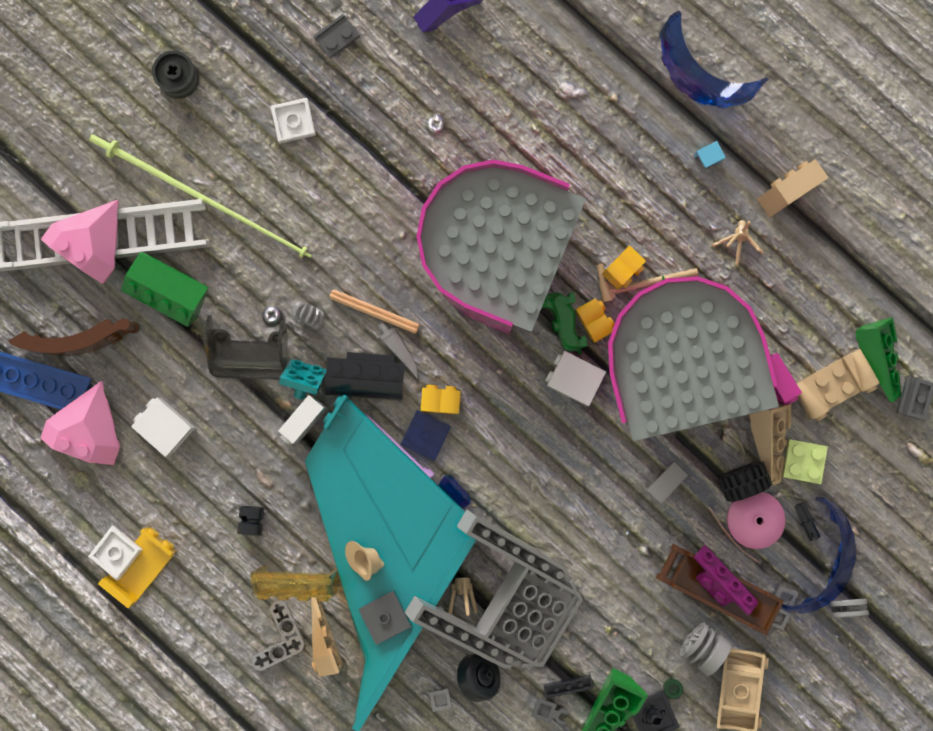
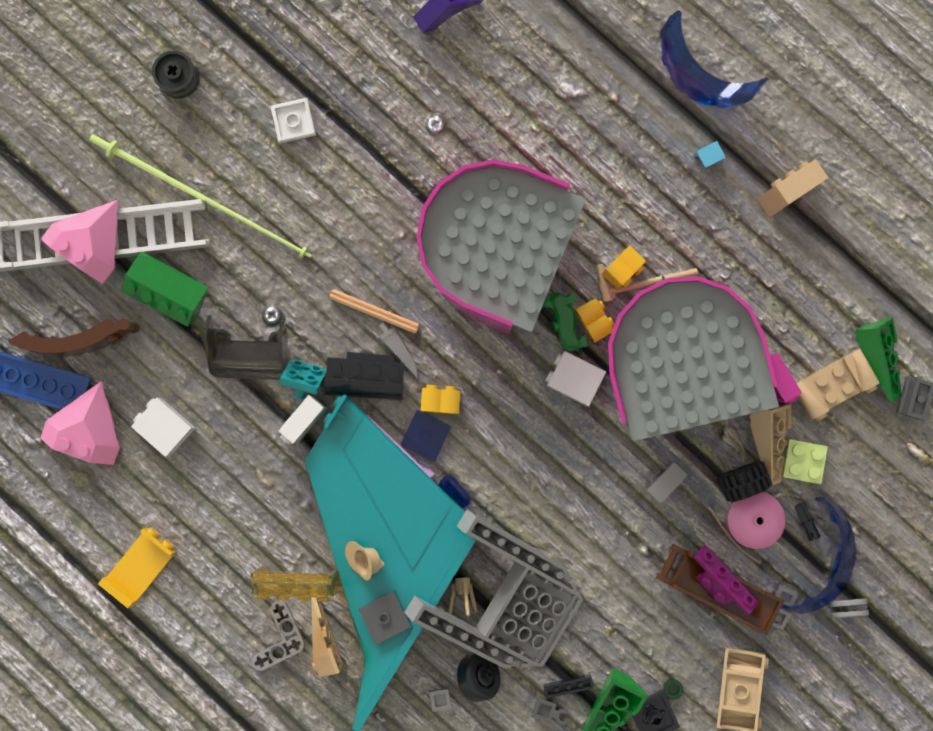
(115, 553): white plate -> none
(250, 520): black wheel -> none
(307, 315): light grey gear -> none
(336, 36): dark grey plate -> none
(706, 649): light grey wheel -> none
(741, 235): tan plant -> none

